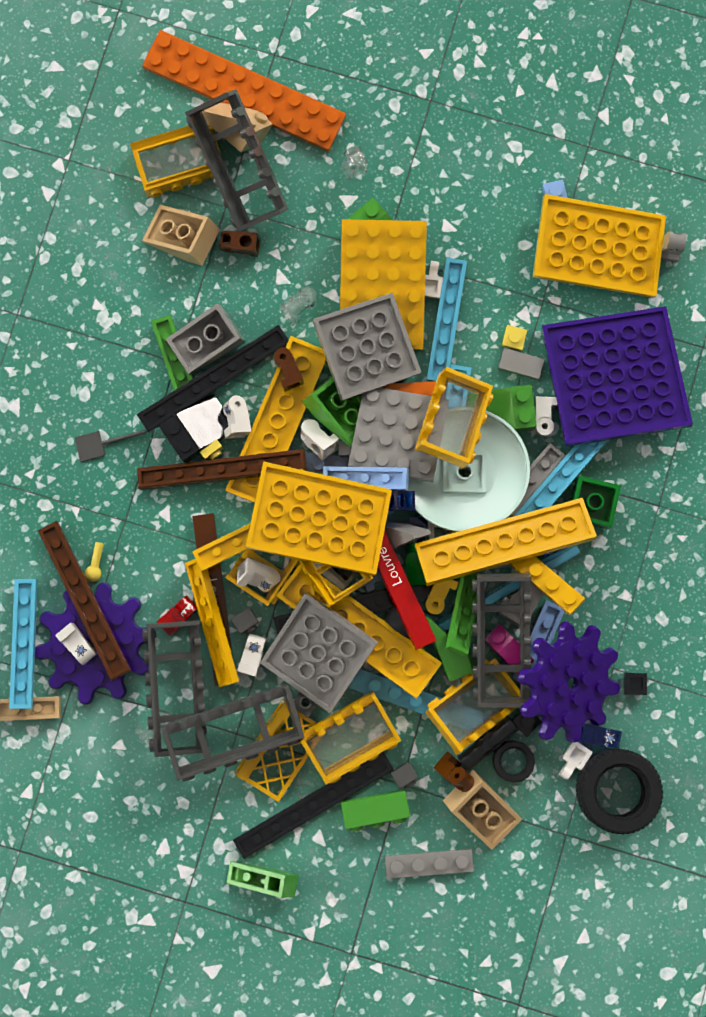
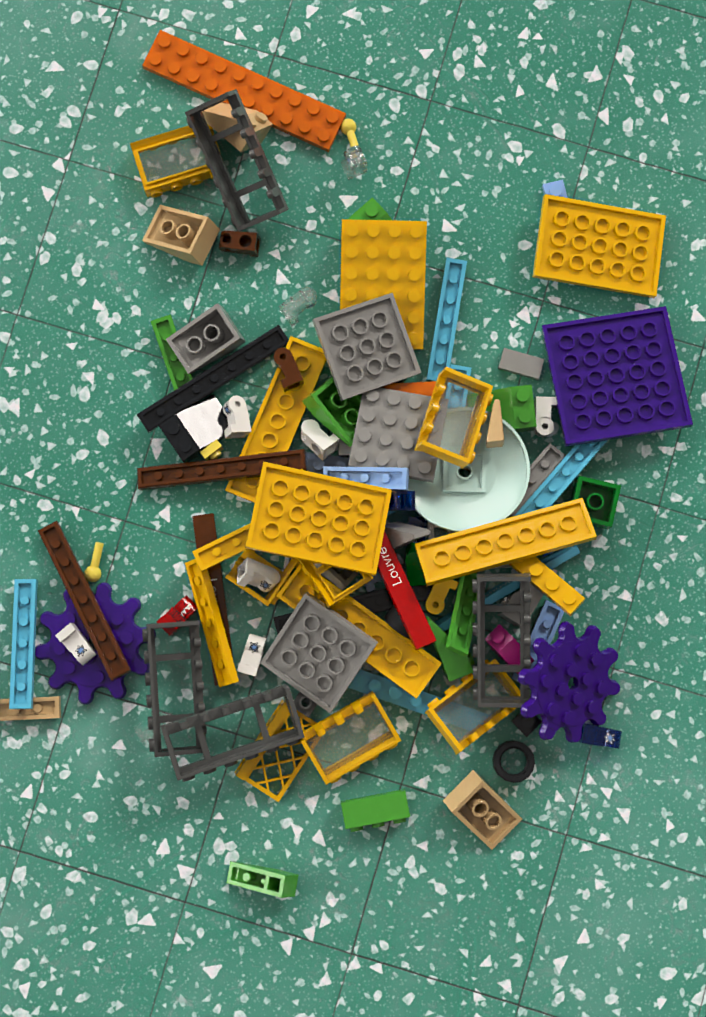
(91, 445): dark grey piece -> none
(245, 621): dark grey plate -> none
(311, 806): black tile -> none
(348, 128): none -> light yellow bar
(405, 775): dark grey plate -> none
(429, 863): light grey plate -> none
(432, 282): white plate -> none
(450, 769): reddish brown leg -> none
(488, 743): black axle -> none
(495, 434): none -> tan slope
(514, 338): light yellow plate -> none
(576, 757): white plate -> none
(635, 683): black plate -> none
(649, 801): black tyre -> none
(672, 246): light grey leg -> none

